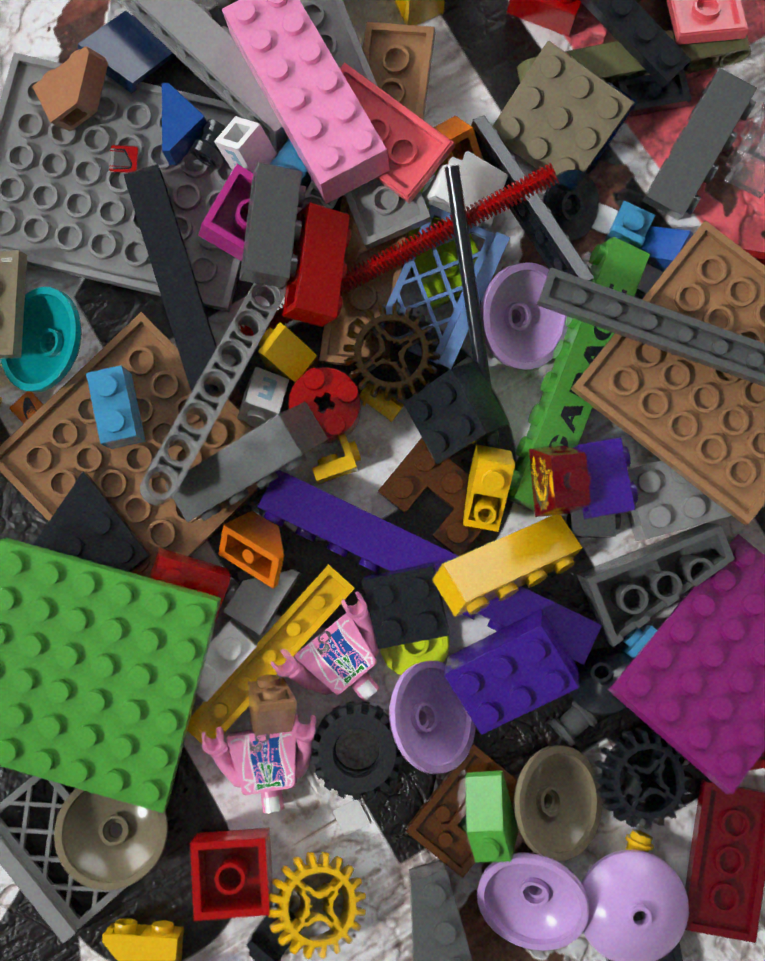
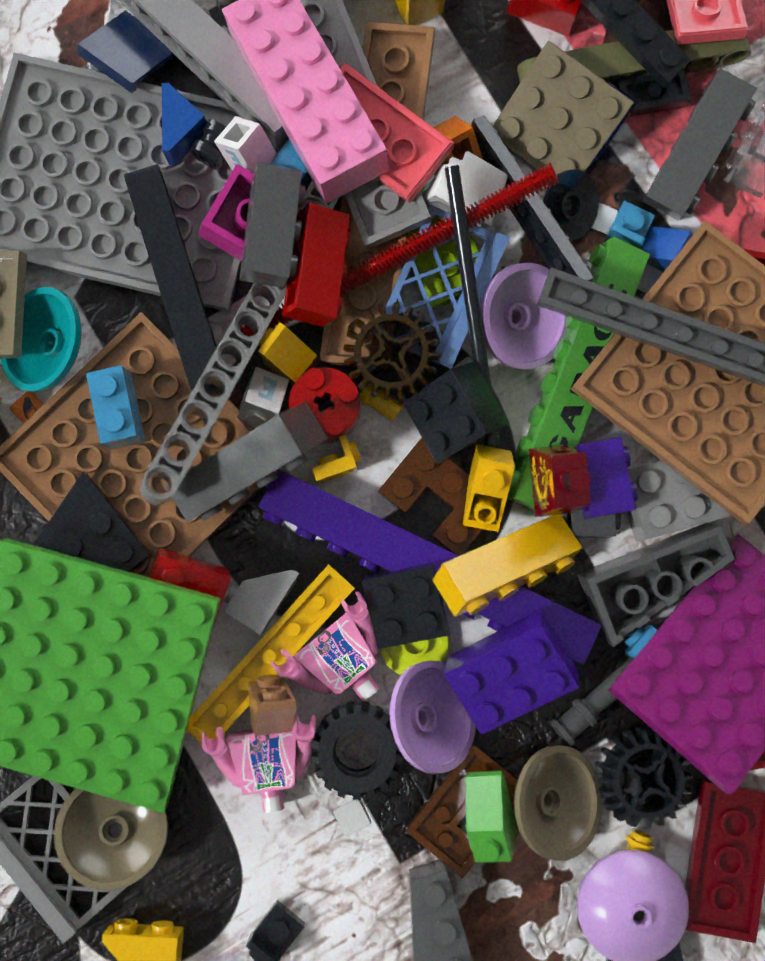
(73, 89): nougat slope -> none
(123, 158): sticker -> none
(224, 656): white brick -> none
(231, 874): red brick -> none
(254, 547): orange slope -> none
(304, 917): yellow gear -> none
(533, 902): lavender dish -> none
(594, 692): black dish -> none

